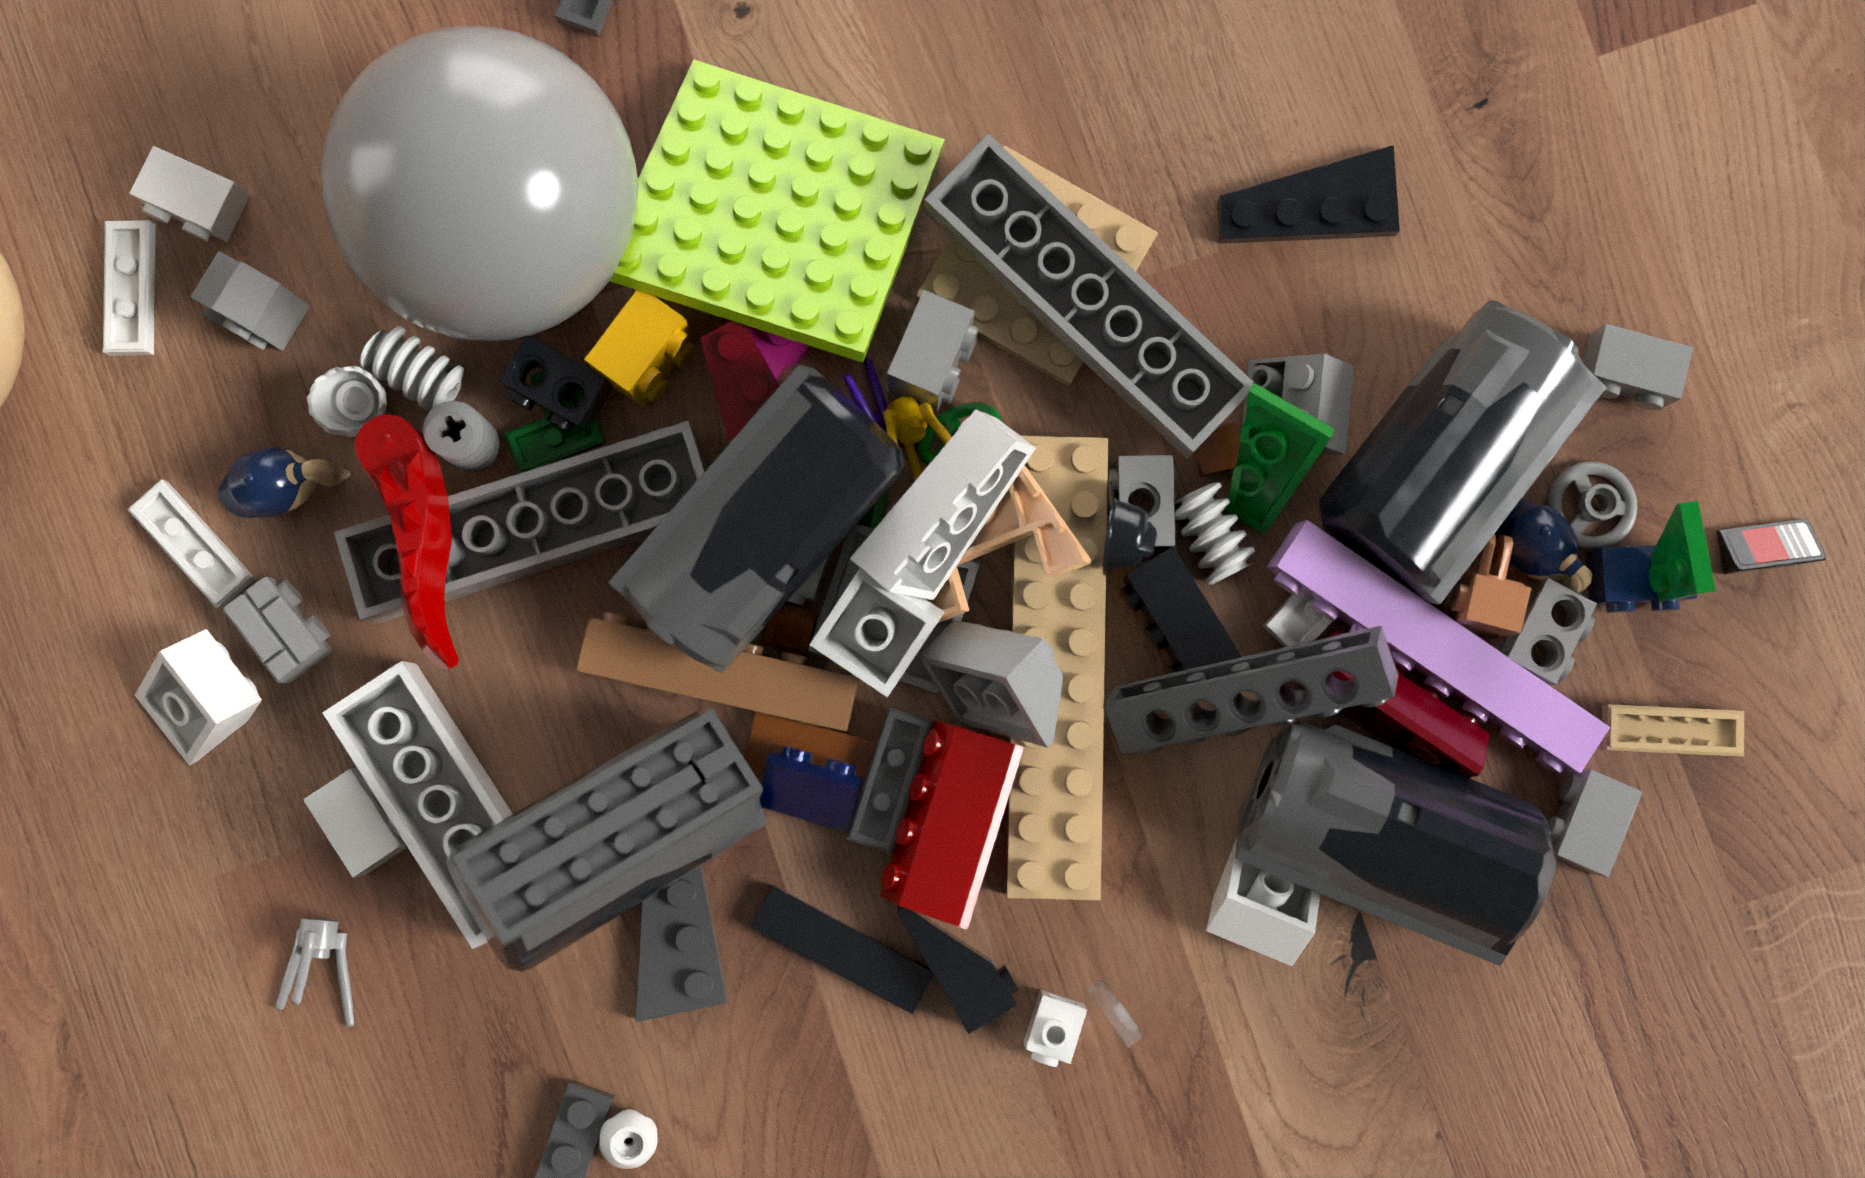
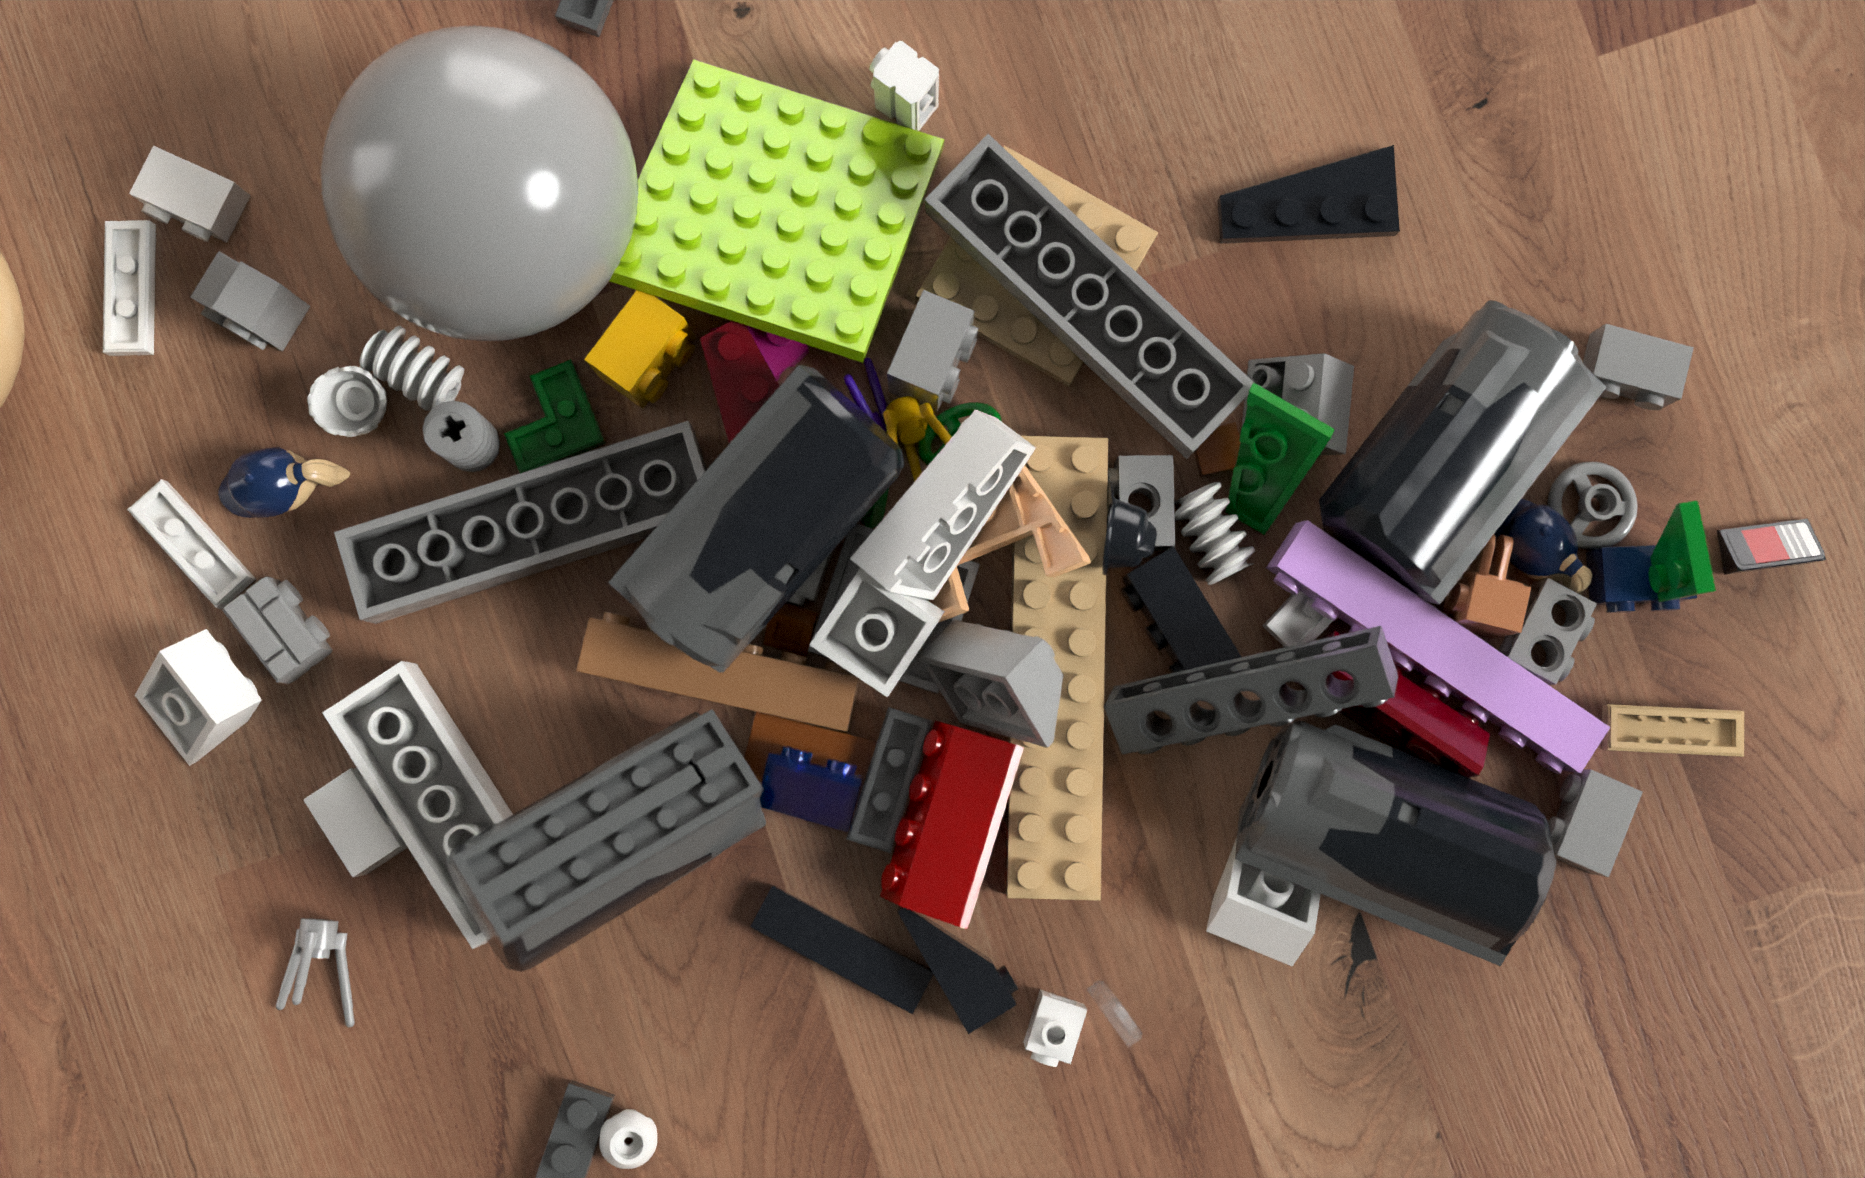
(418, 506): red animal -> none
(560, 378): black brick -> none
(679, 951): dark grey wing -> none
(905, 85): none -> white brick

